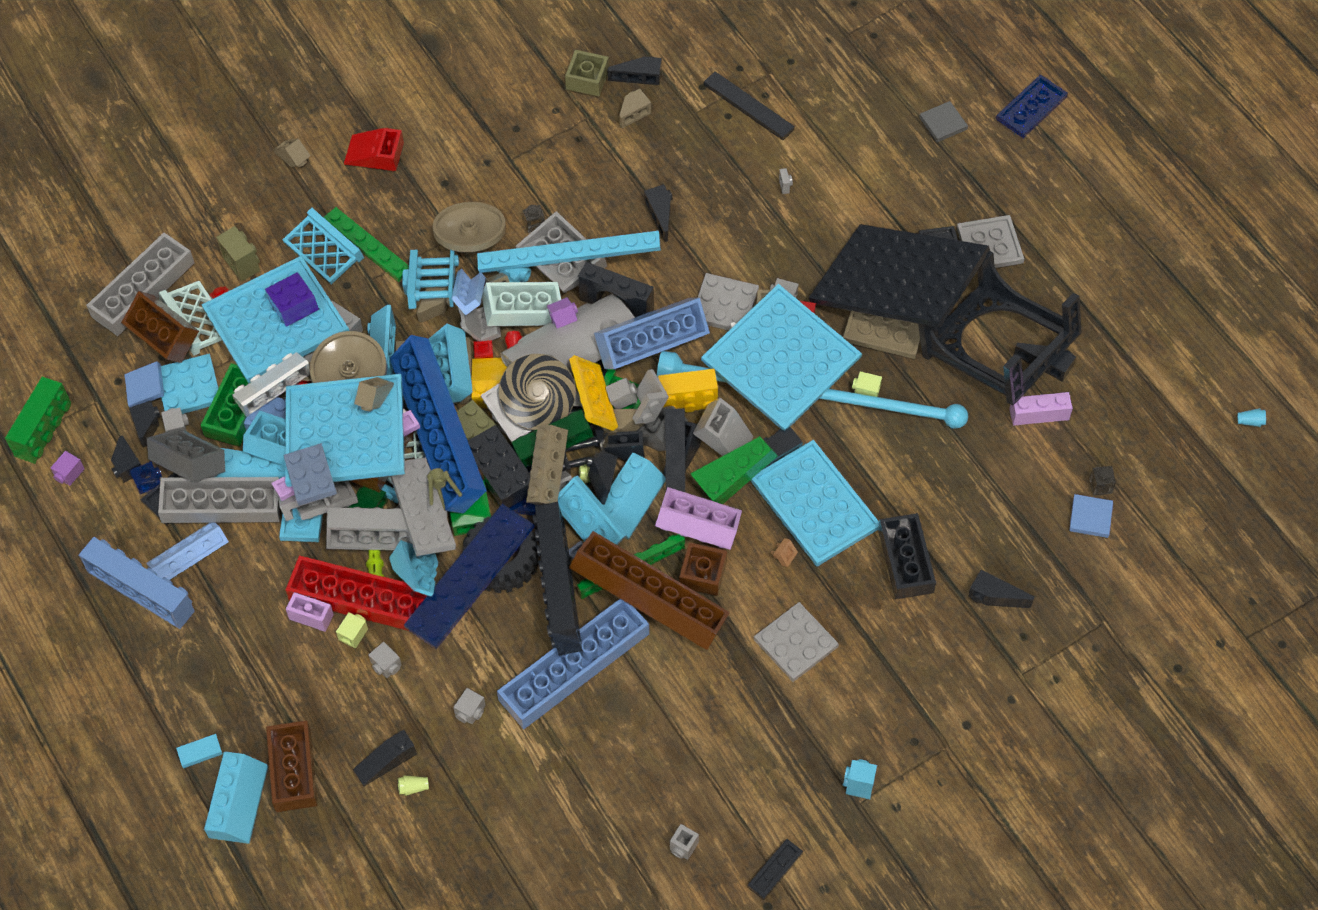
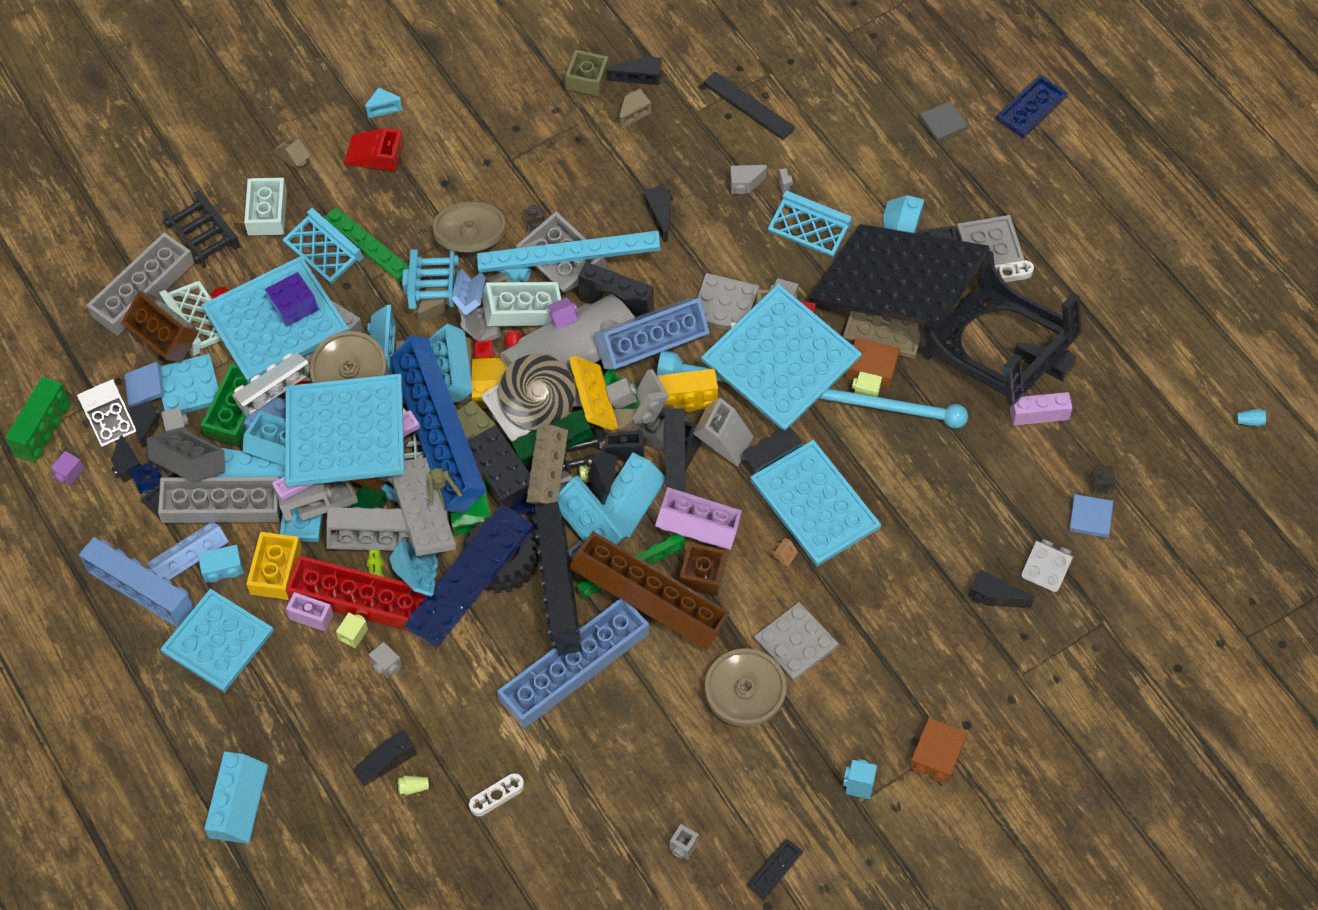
(106, 412): none -> slope
(199, 751): medium azure tile -> none
(209, 214): none -> black fence
(217, 640): none -> medium azure plate
(220, 563): none -> medium azure brick
(238, 253): olive brick -> none
(265, 206): none -> light aqua brick
(273, 565): none -> yellow brick
(291, 766): reddish brown brick -> none
(310, 474): sand blue plate -> none
(372, 393): dark tan slope -> none
(383, 103): none -> medium azure slope
(469, 707): light grey brick -> none
(512, 792): none -> white beam
(734, 470): green wedge -> none
(745, 687): none -> dark tan dish
(746, 178): none -> light grey slope
(815, 210): none -> medium azure fence
(876, 360): none -> dark orange brick
(903, 213): none -> medium azure wedge
(906, 556): black brick -> none
(938, 750): none -> dark orange brick
(1016, 267): none -> white beam
(1047, 565): none -> bracket

